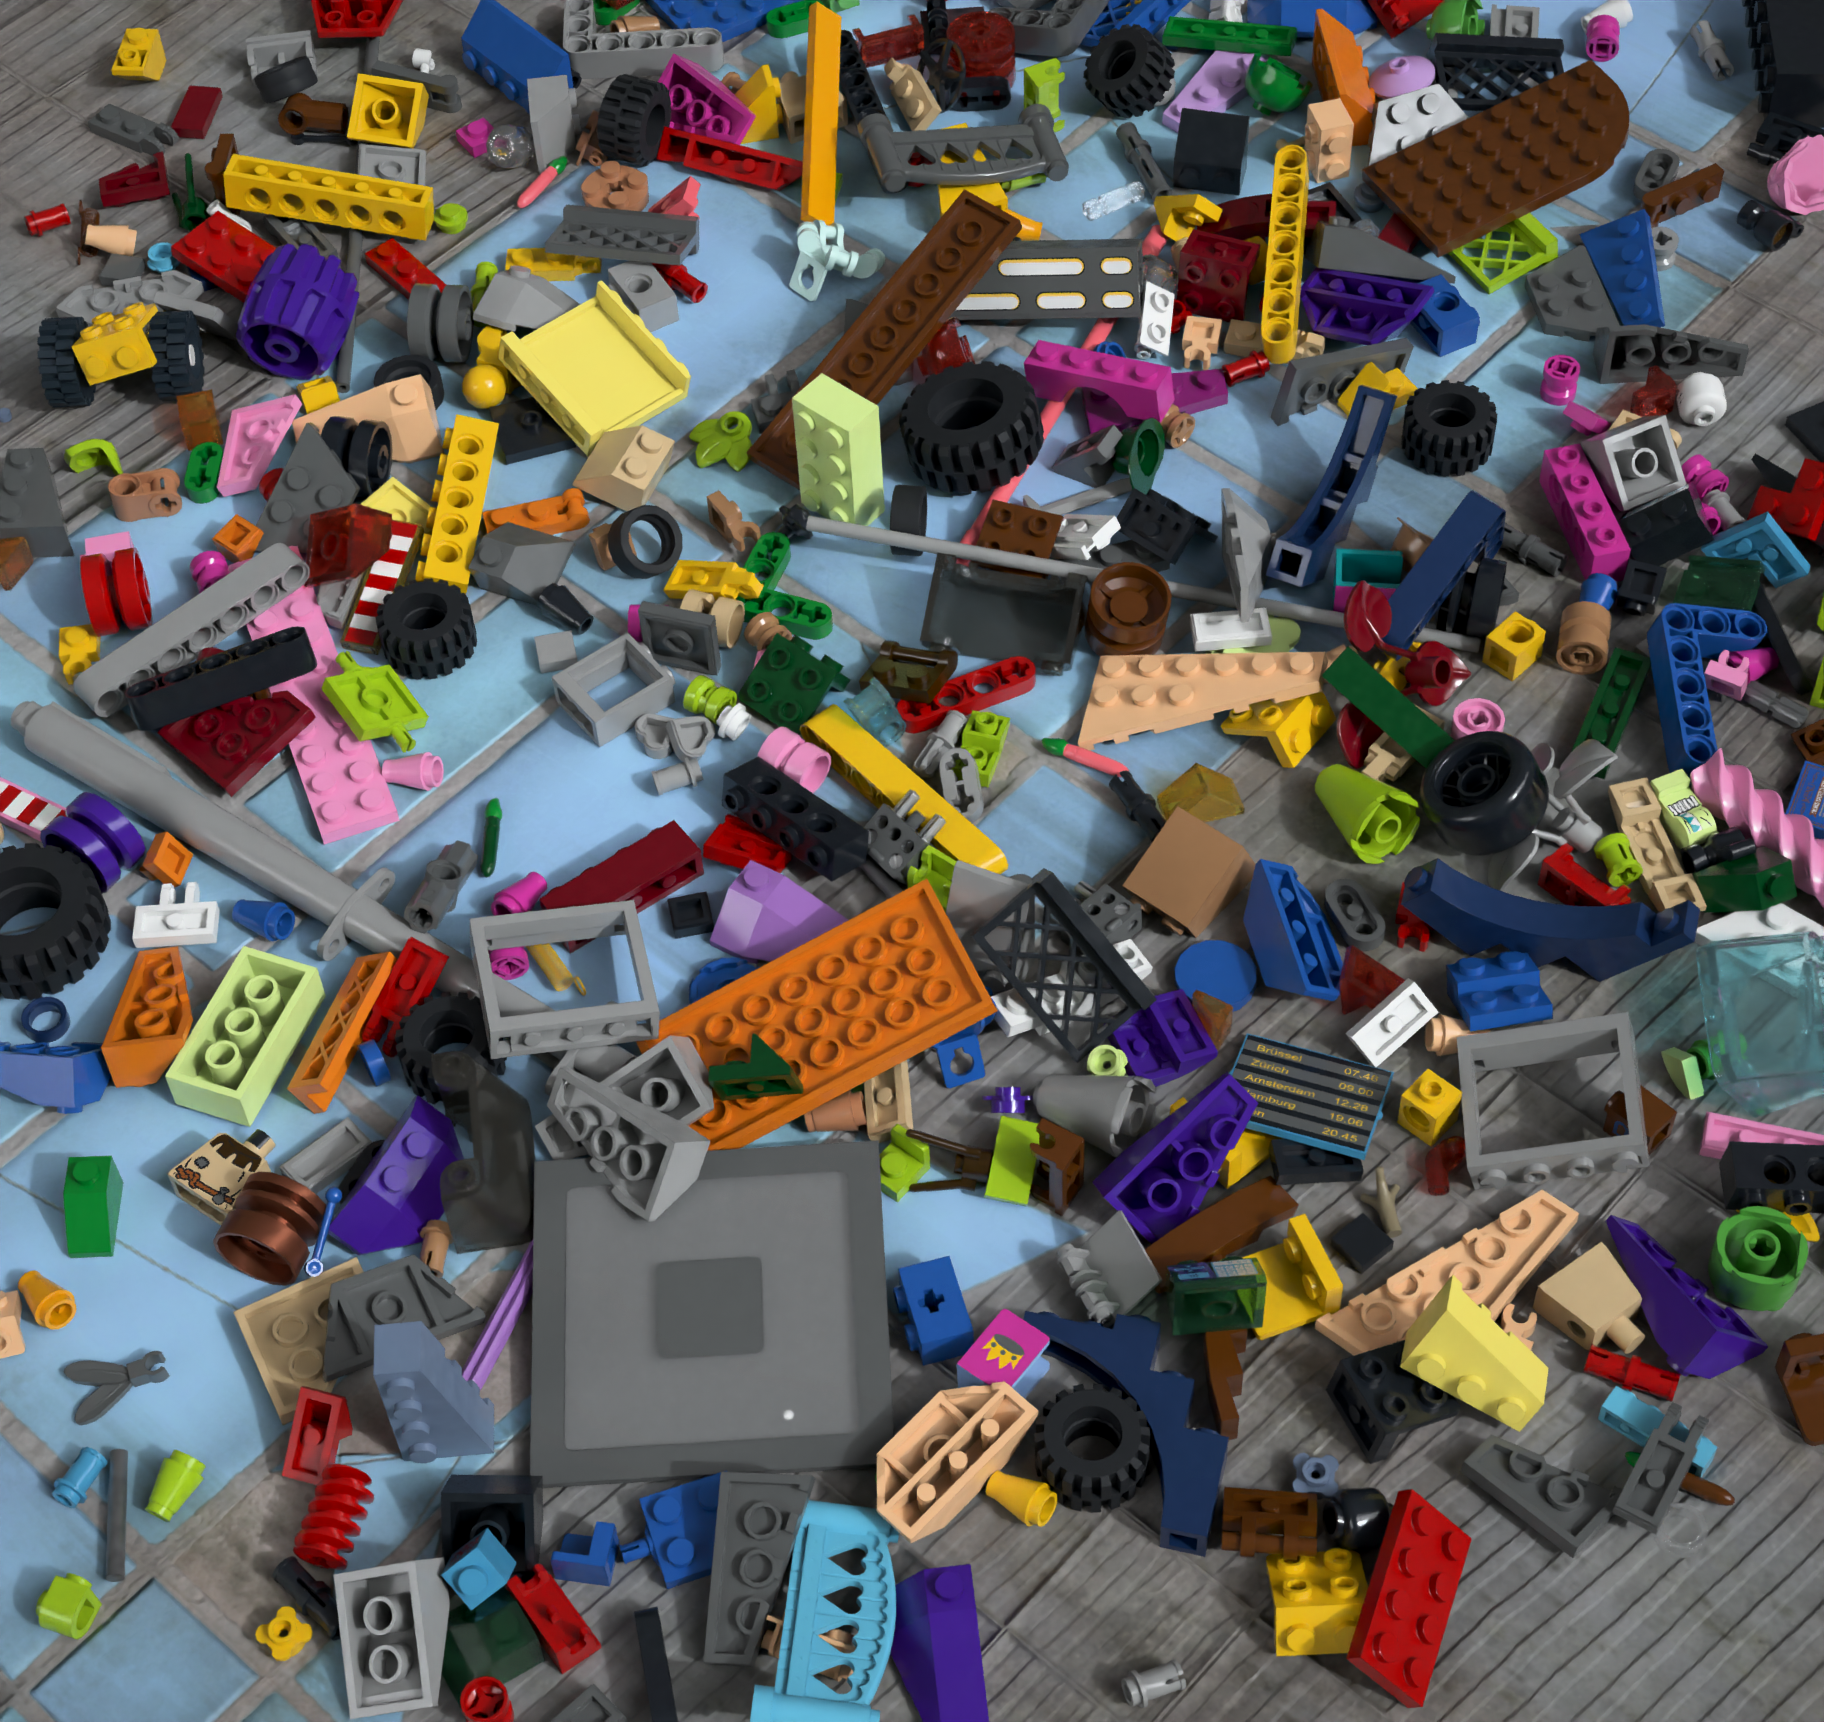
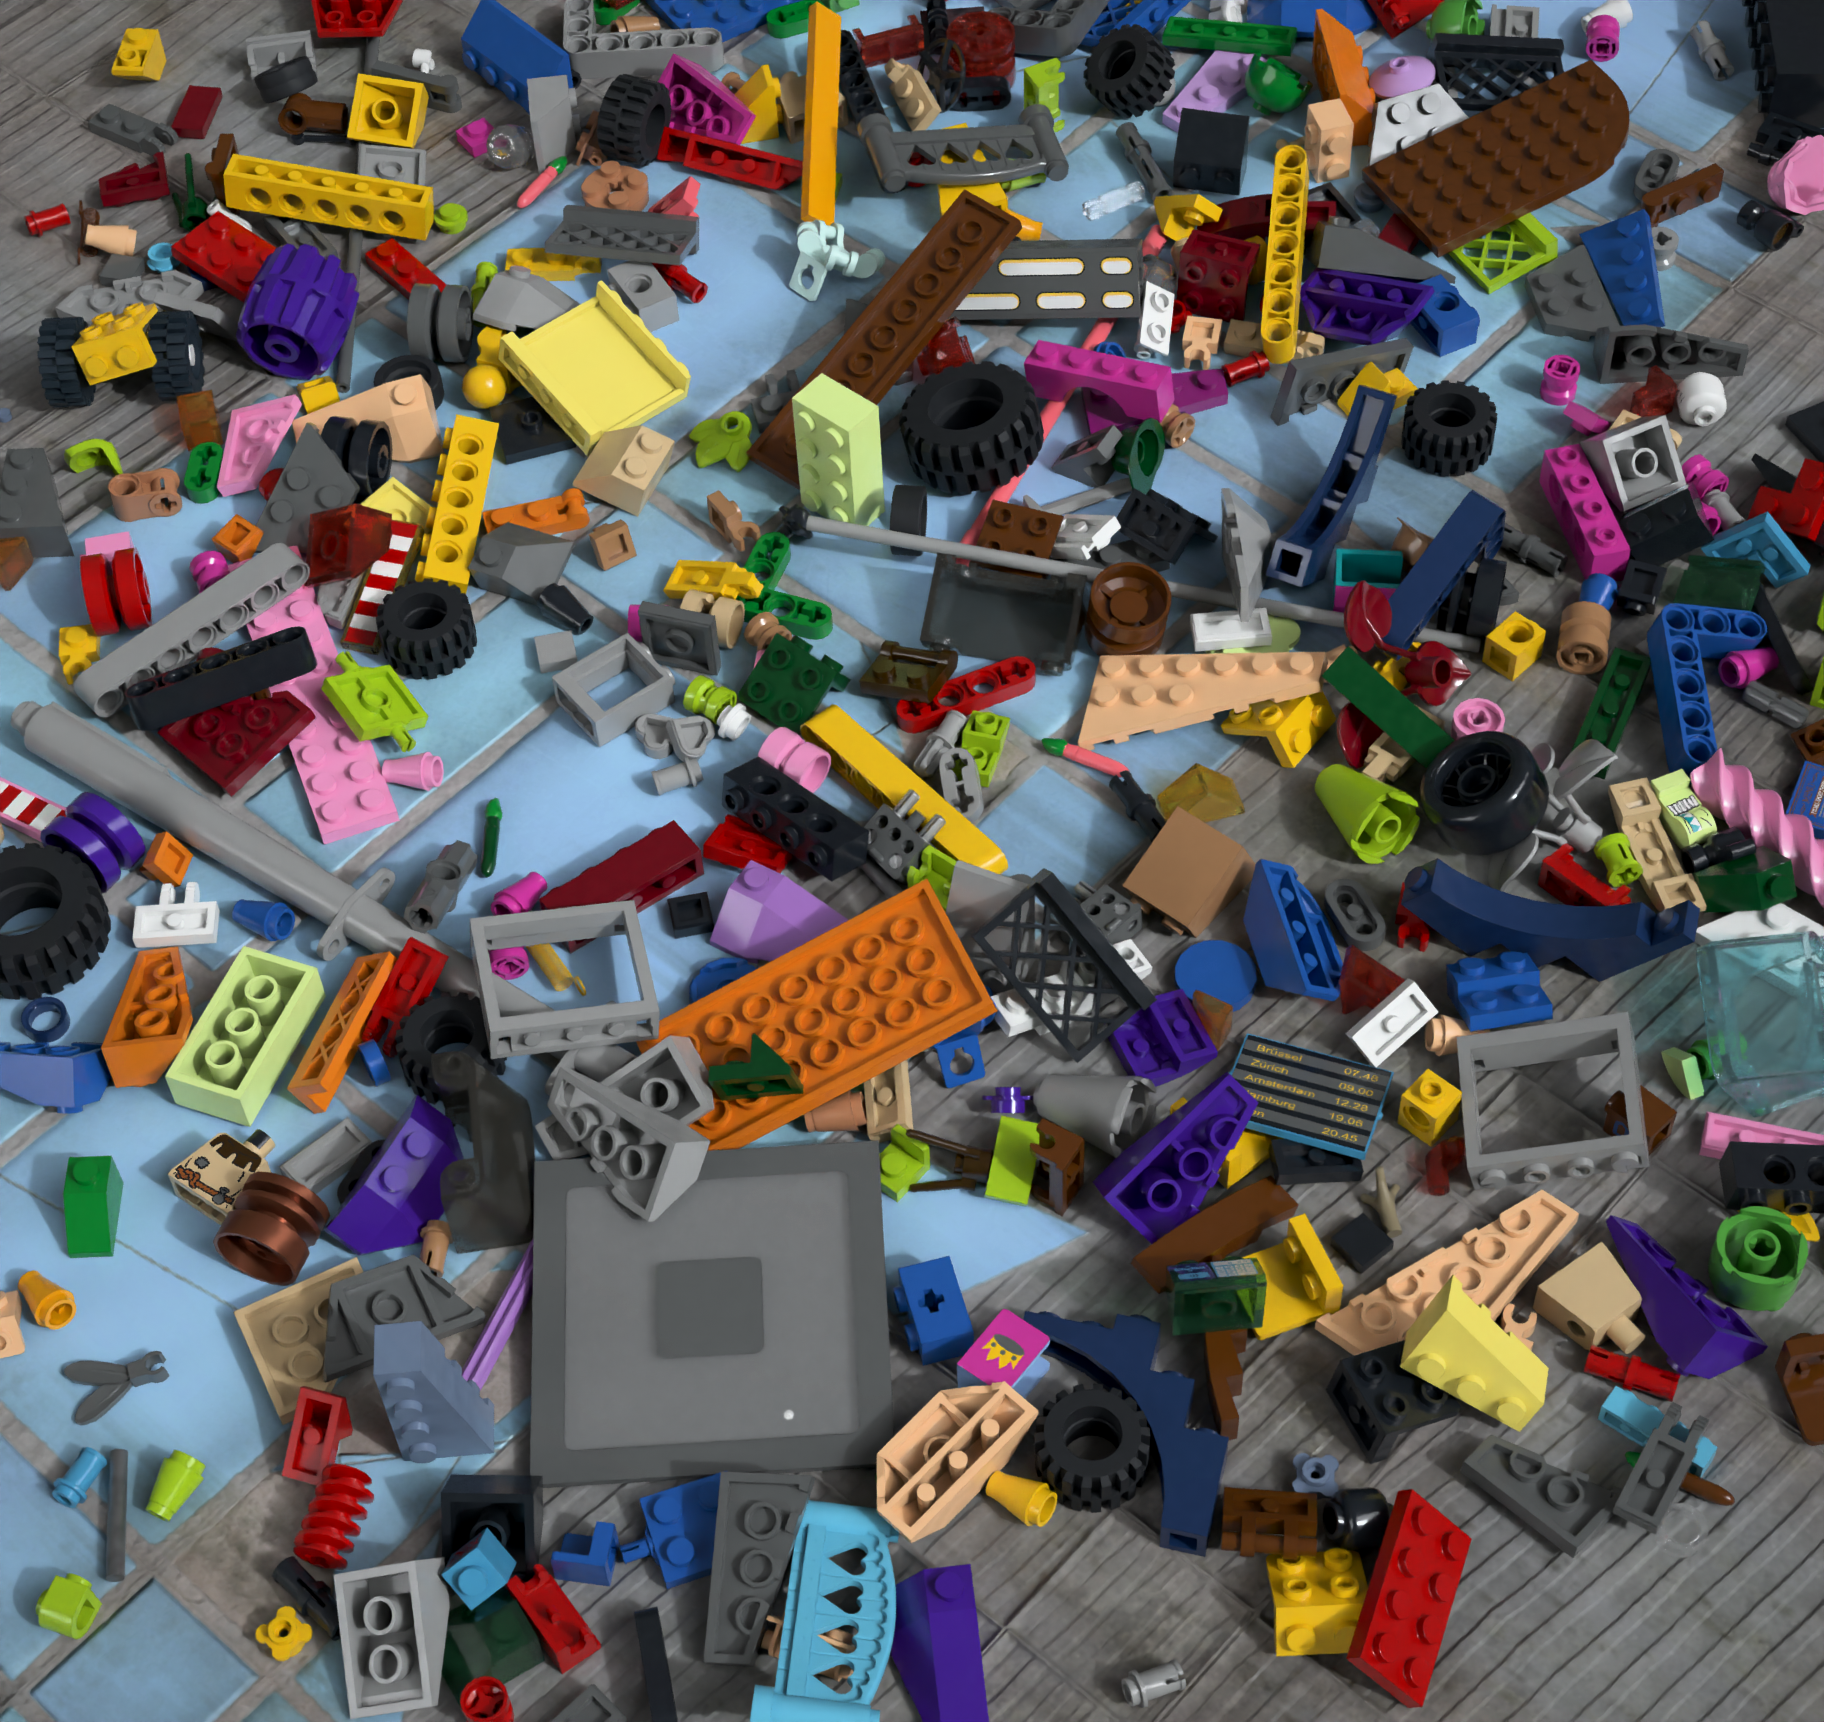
(314, 1266): blue hinge -> none
(668, 532): black tyre -> none
(877, 713): clear light blue piece -> none
(1103, 1054): yellowish green plate -> none
(1109, 1271): light grey hinge -> none
(1726, 679): bright pink tile -> none

